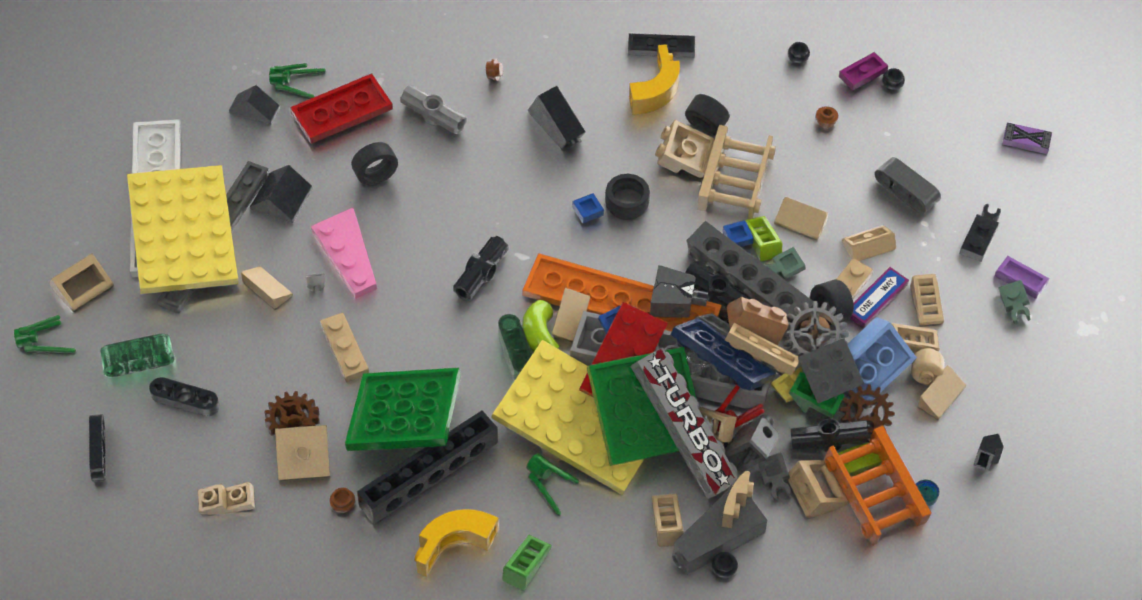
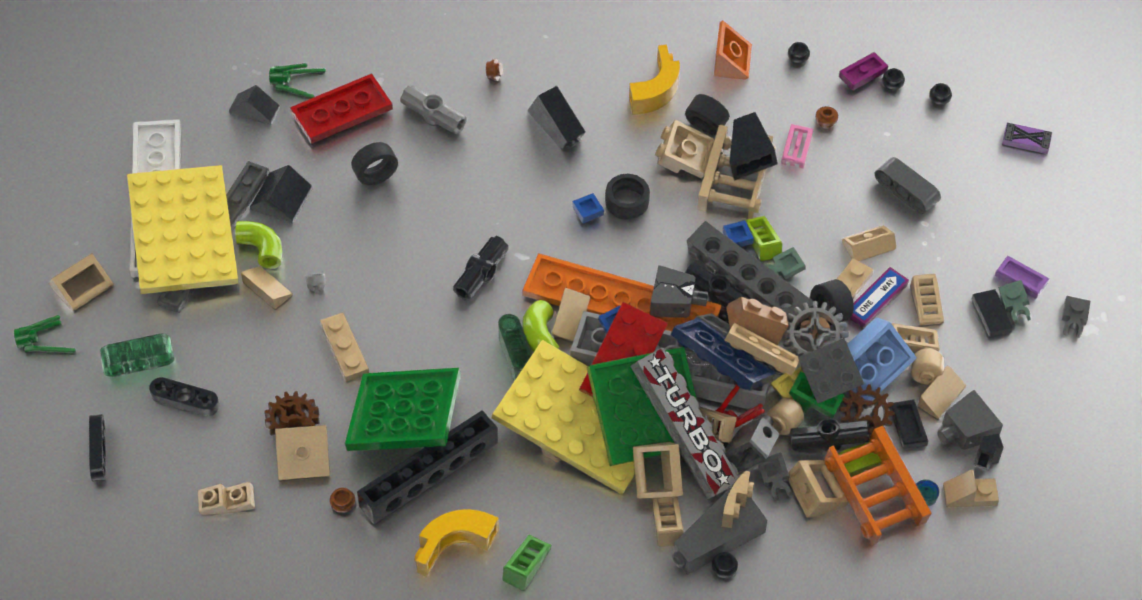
(262, 237): none -> lime cylinder
(346, 249): bright pink wing -> none
(543, 468): green plant -> none
(648, 44): black tile -> none
(670, 467): none -> tan tile
(732, 54): none -> orange slope
(750, 147): none -> black slope
(786, 415): none -> tan head
(793, 159): none -> bright pink tile
(801, 218): tan slope -> none
(909, 424): none -> black tile
(940, 94): none -> black plate
(969, 422): none -> dark grey torso
(970, 492): none -> tan slope
(980, 234): black plate -> none
(992, 313): none -> black tile
(1076, 314): none -> dark grey plate

